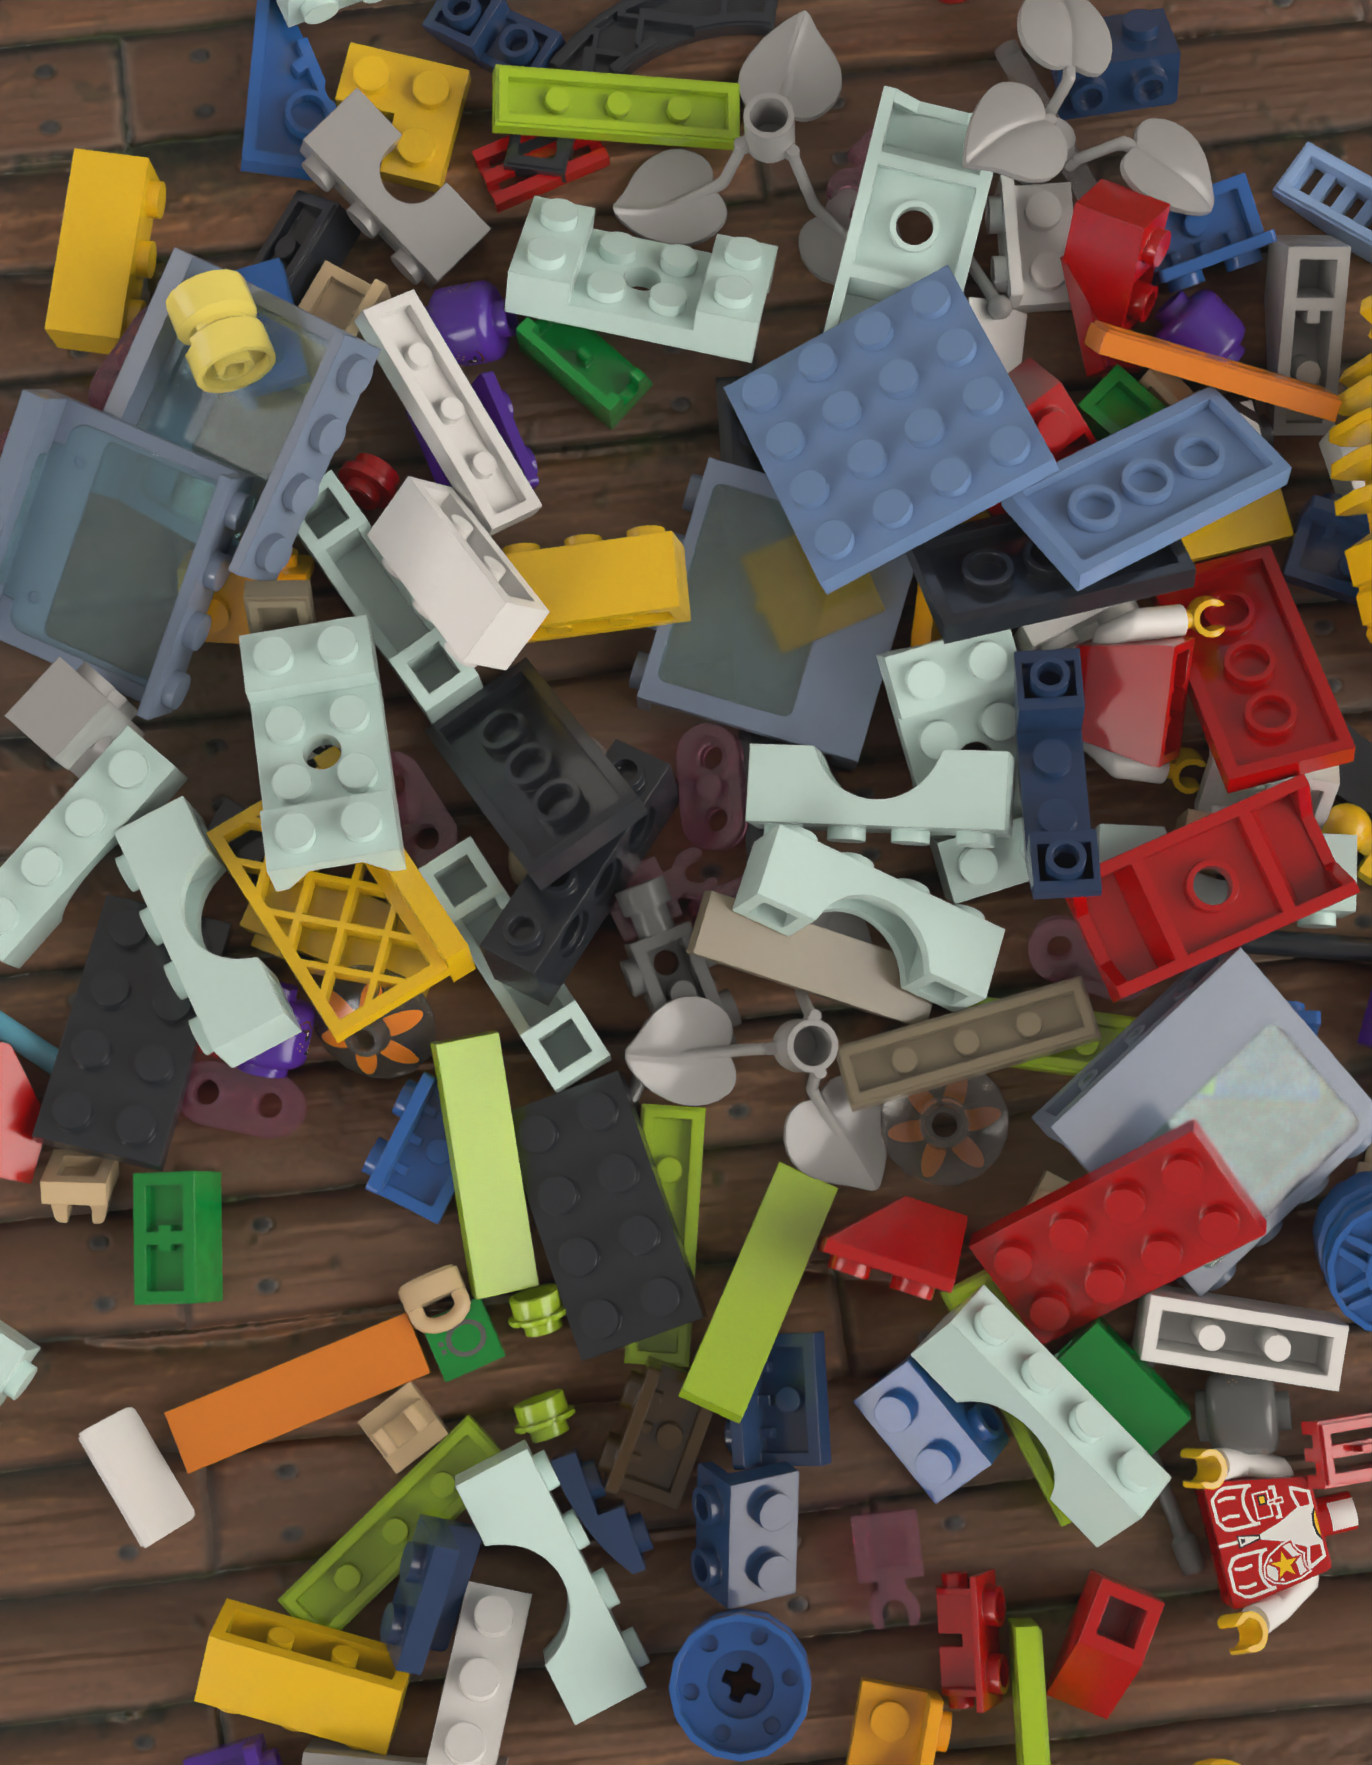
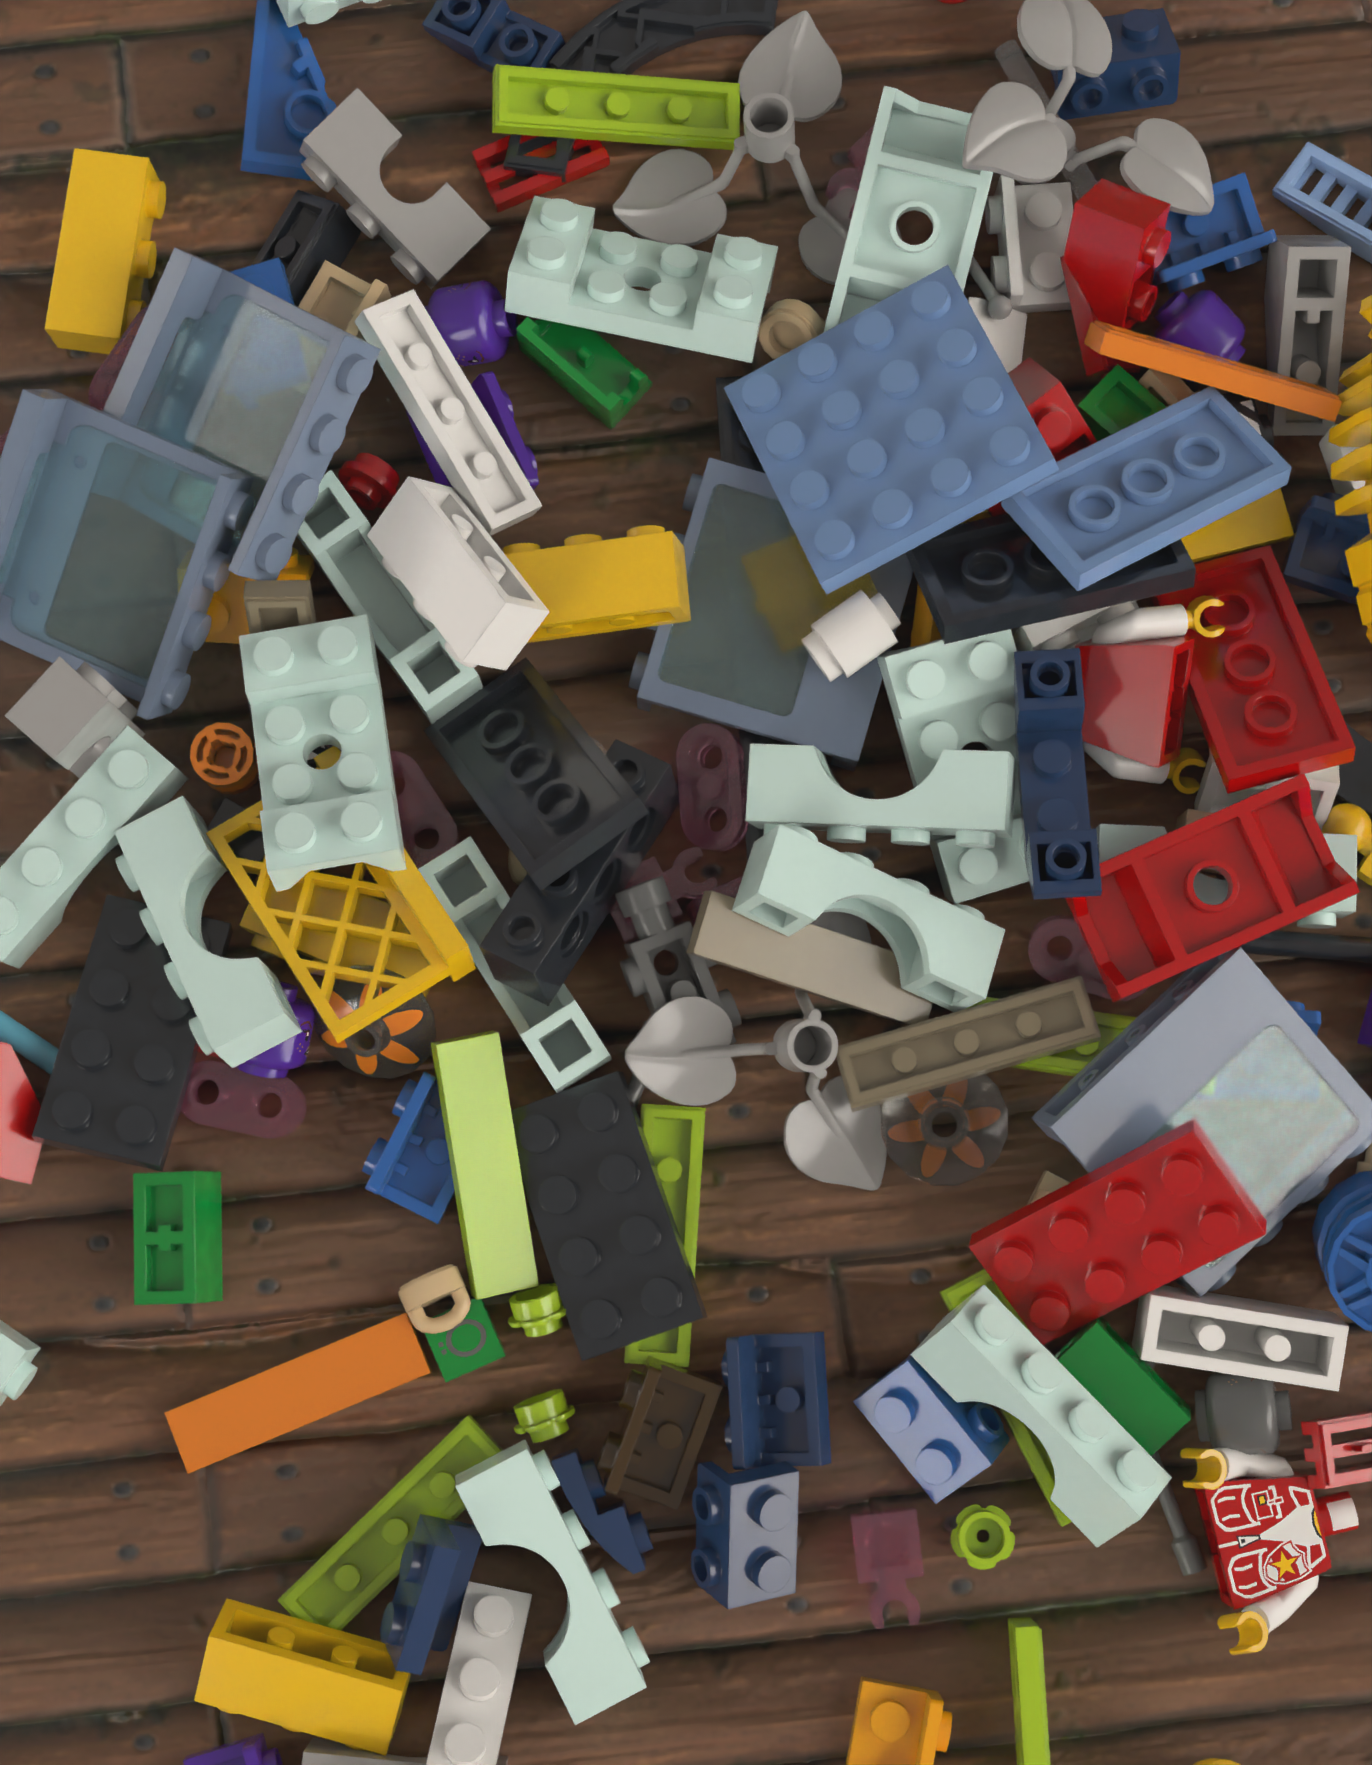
(78, 1180): tan tile -> none
(137, 1476): white slope -> none
(220, 324): light yellow wheel -> none
(234, 768): none -> orange wheel
(404, 1427): tan tile -> none
(420, 101): yellow plate -> none
(758, 1293): lime tile -> none
(762, 1718): blue wheel -> none
(788, 326): none -> tan tile
(852, 635): none -> white brick
(905, 1239): red slope -> none
(977, 1664): red hinge -> none
(982, 1554): none -> lime plate
(1104, 1644): red slope -> none

